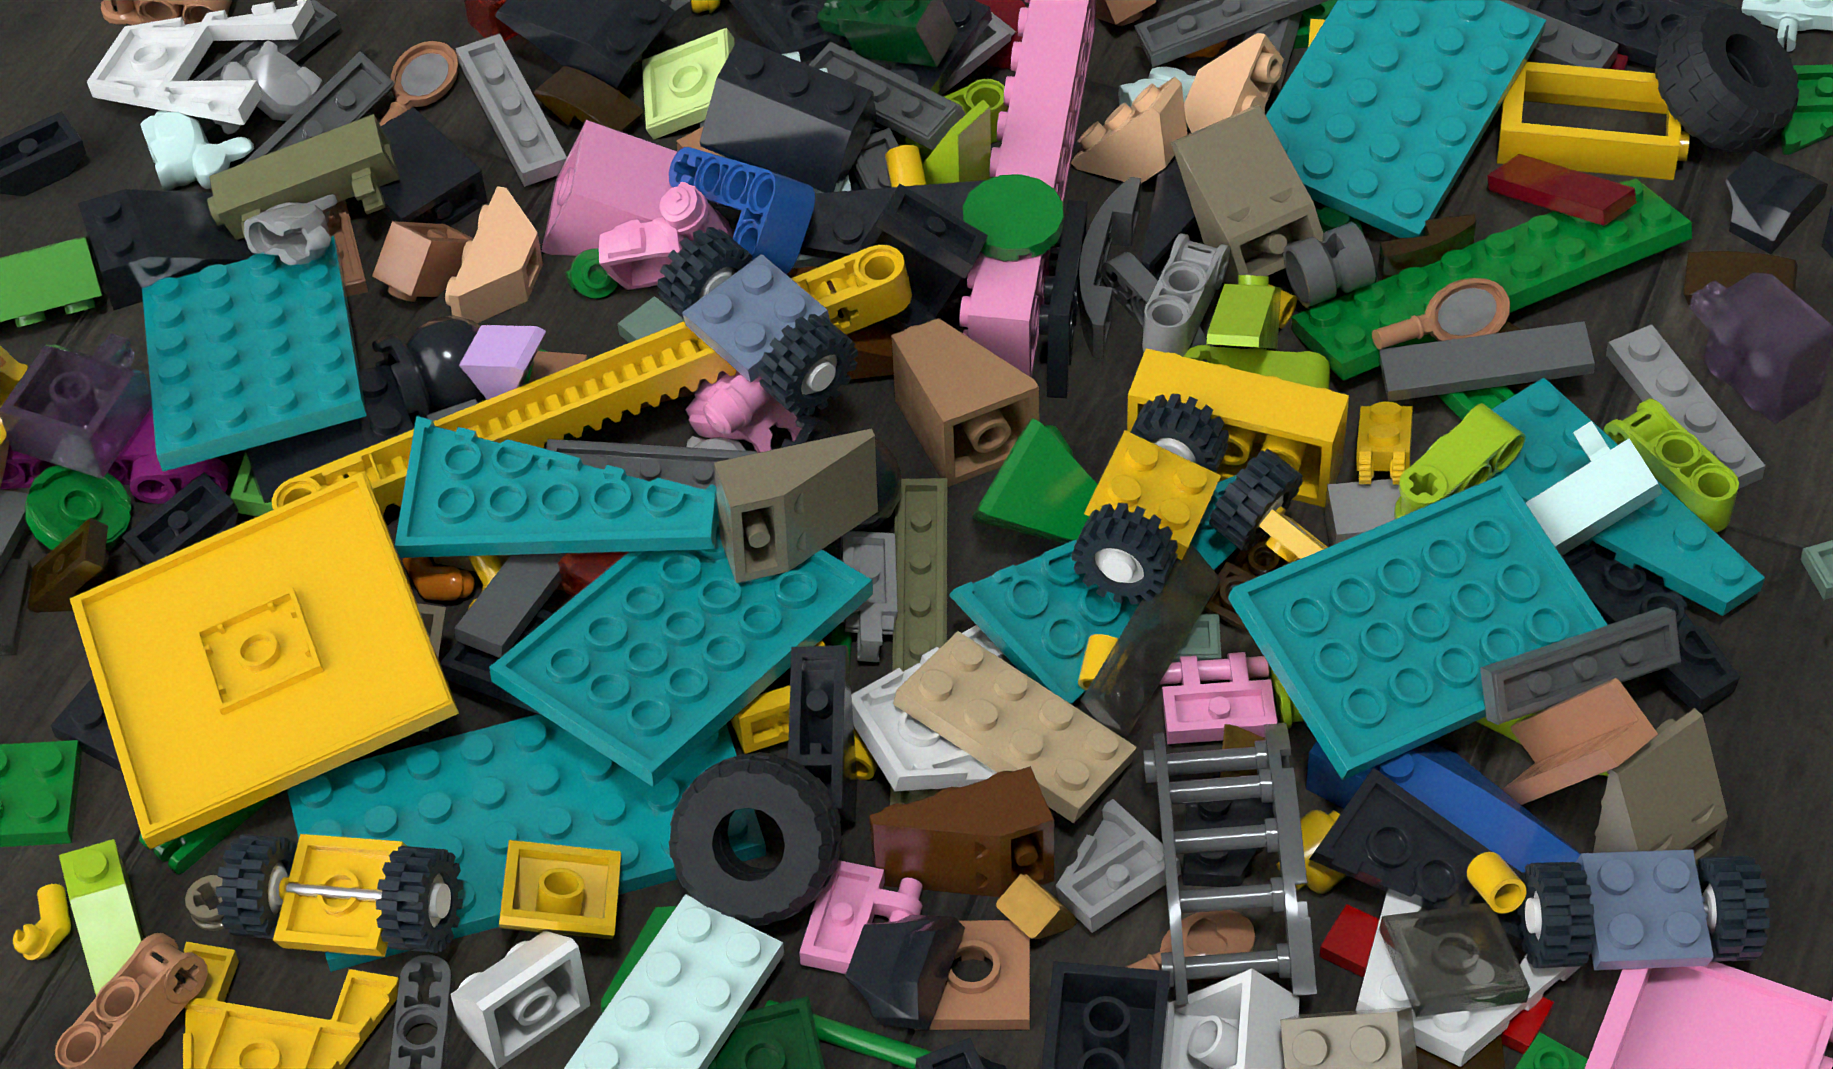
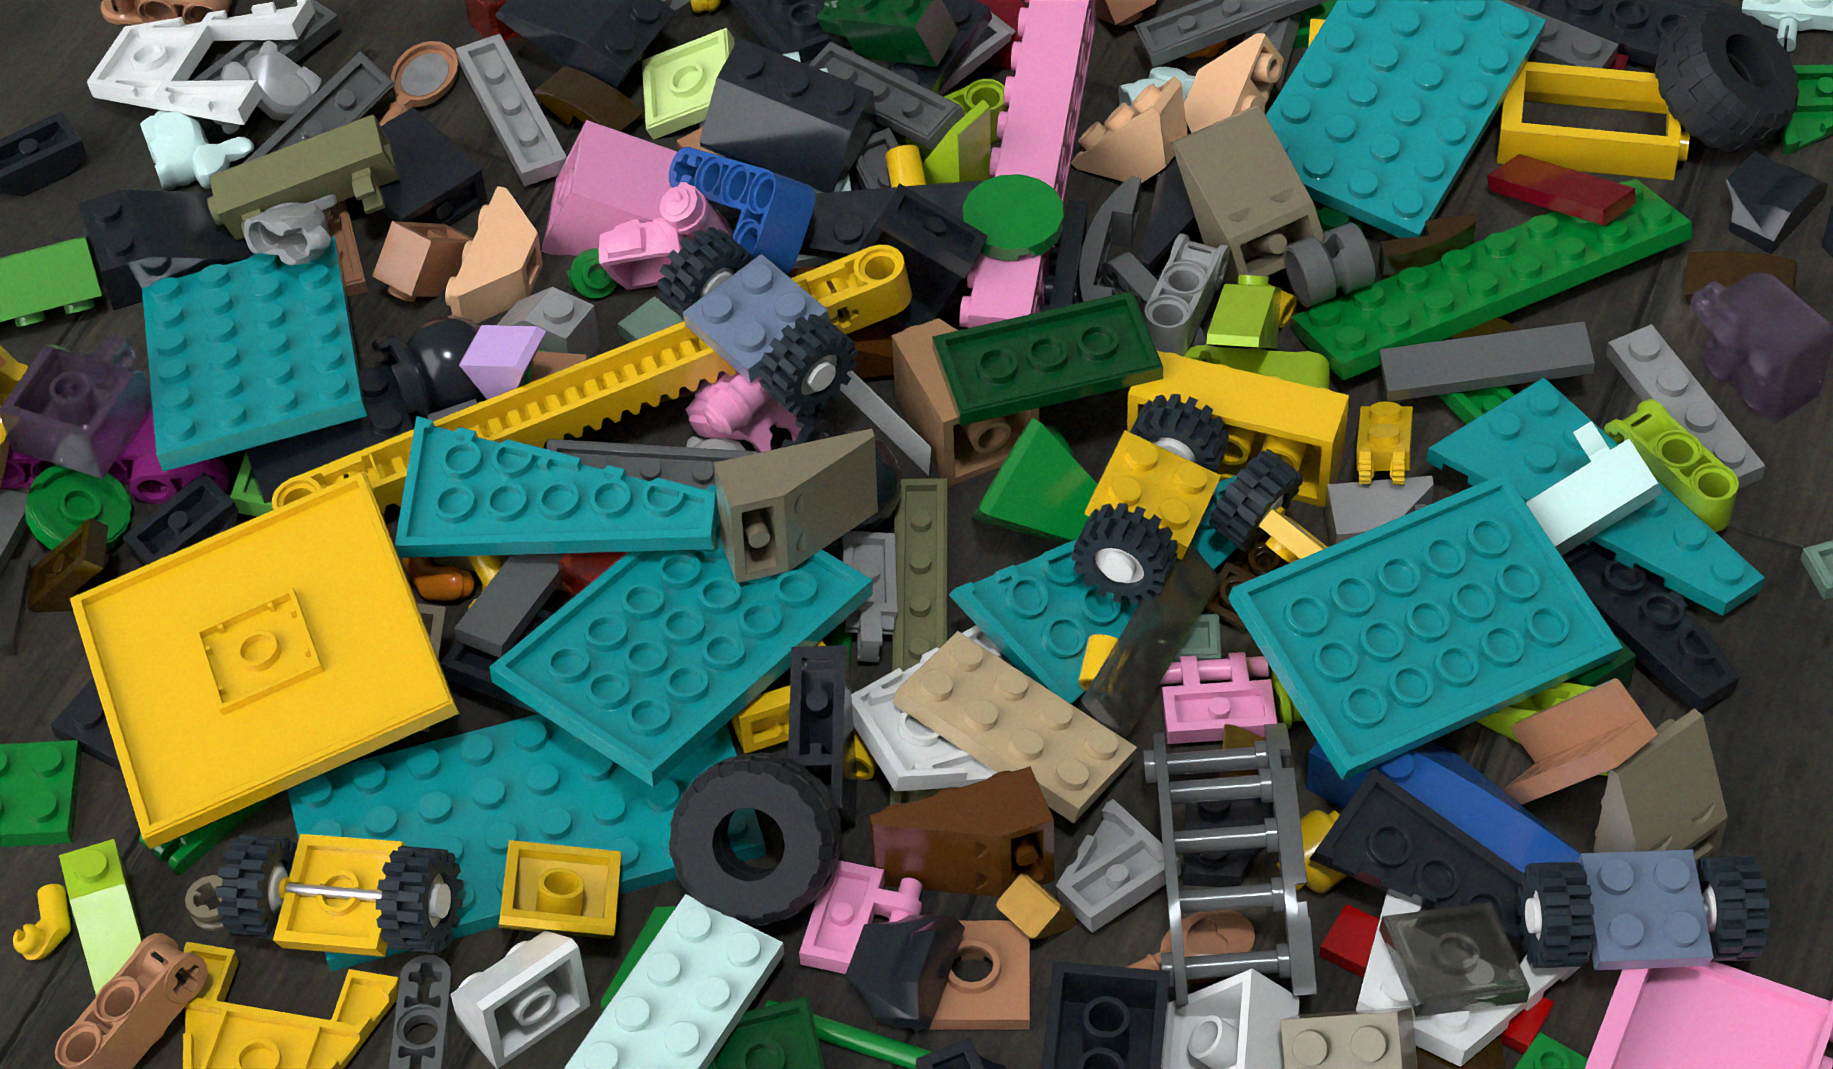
(565, 318): none -> light grey slope
(888, 421): none -> white sticker
(1047, 358): none -> dark green tile
(1455, 312): nougat piece -> none
(1460, 460): lime piece -> none
(1496, 882): yellow hinge -> none
(1579, 664): dark grey tile -> none

